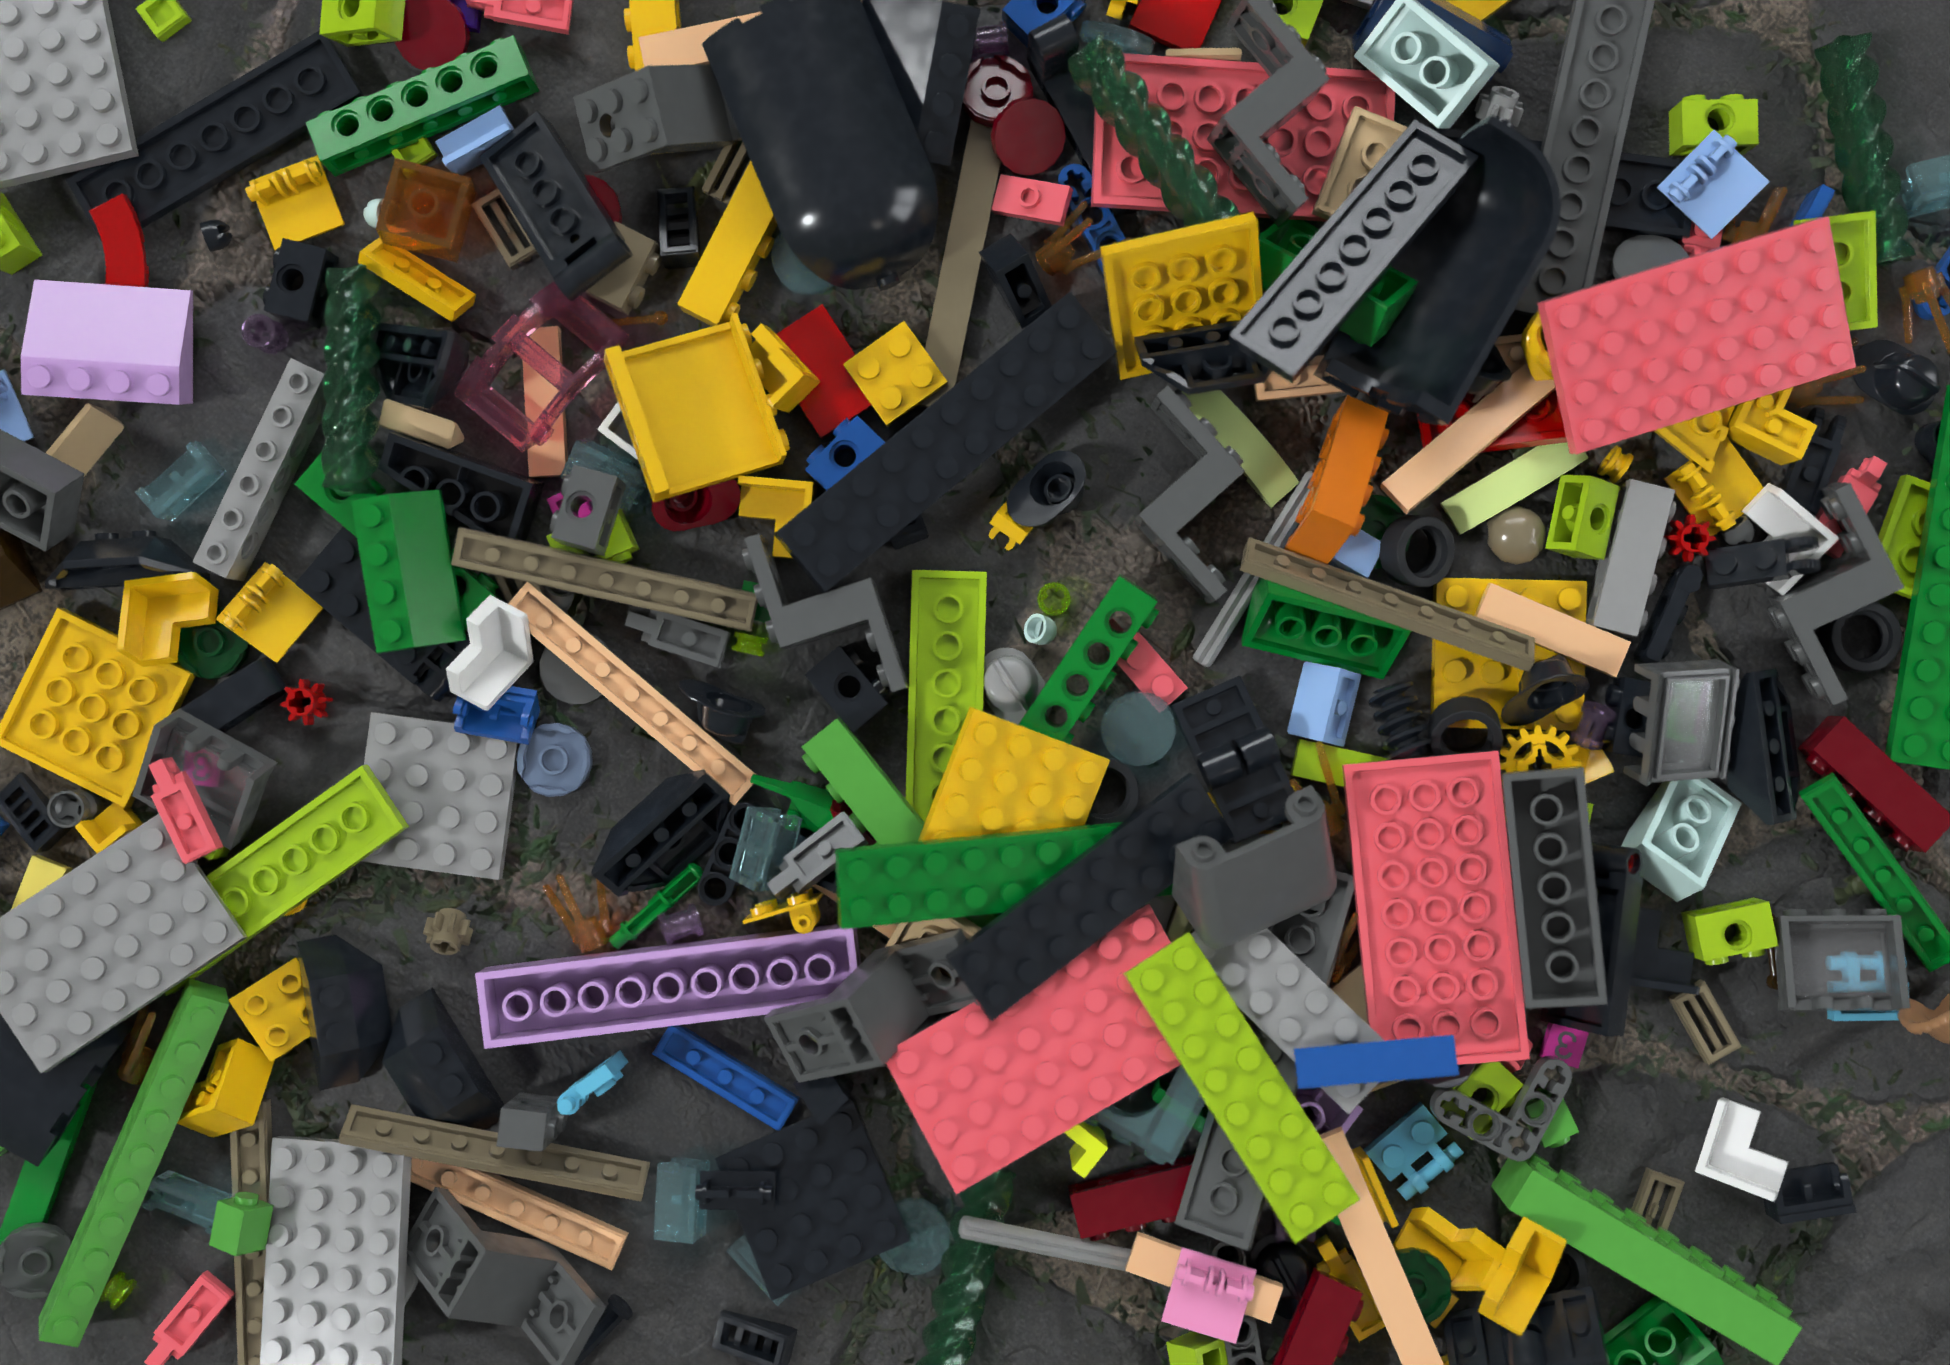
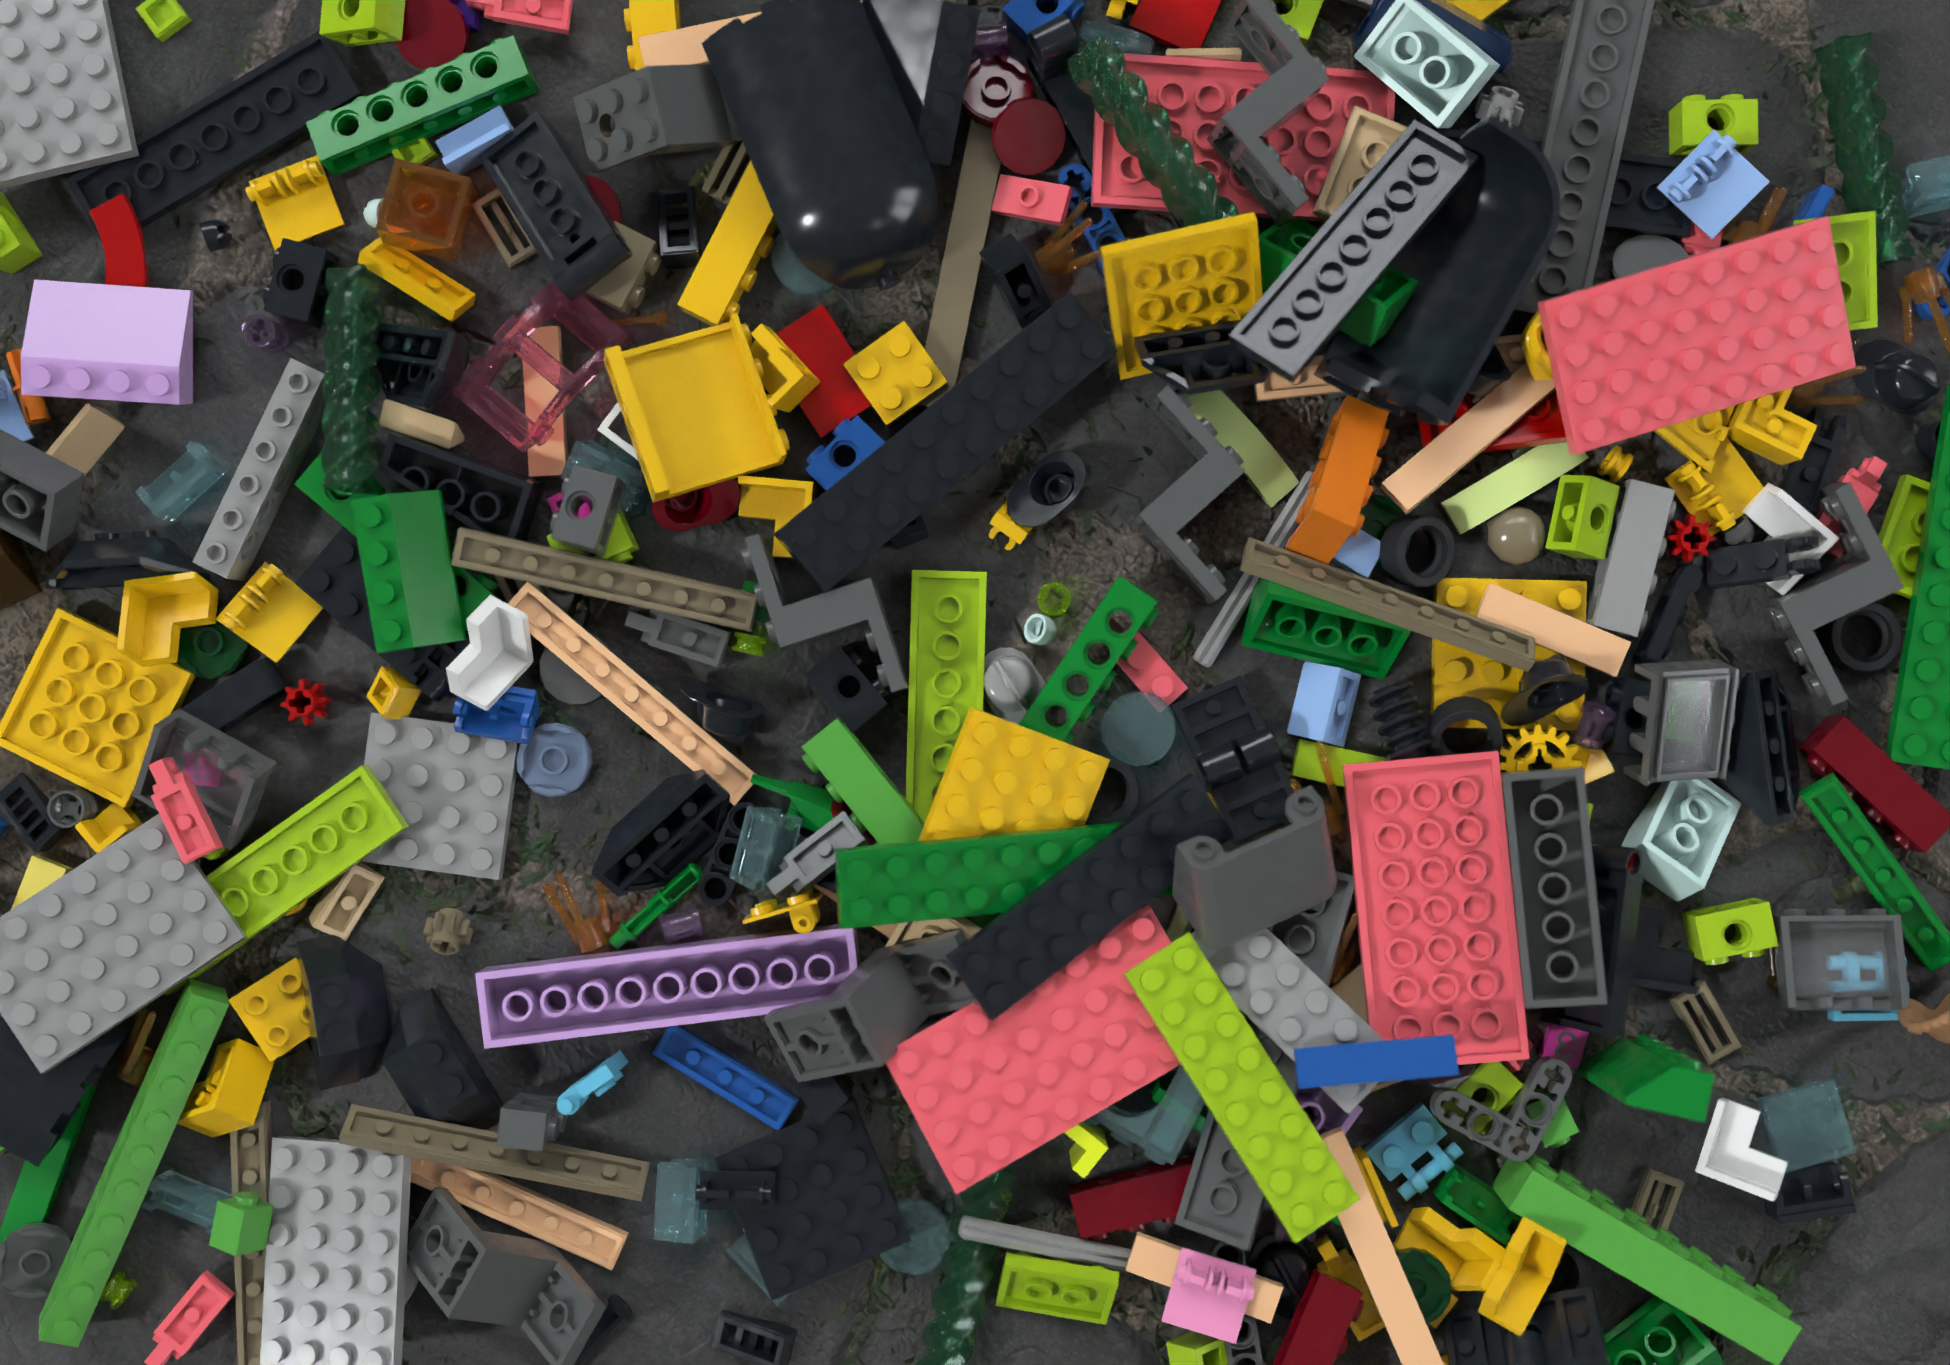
(33, 406): none -> orange axle
(345, 901): none -> tan slope
(393, 694): none -> yellow slope
(1057, 1288): none -> lime plate
(1475, 1202): none -> green hinge
(1651, 1077): none -> green slope
(1807, 1124): none -> clear light blue tile

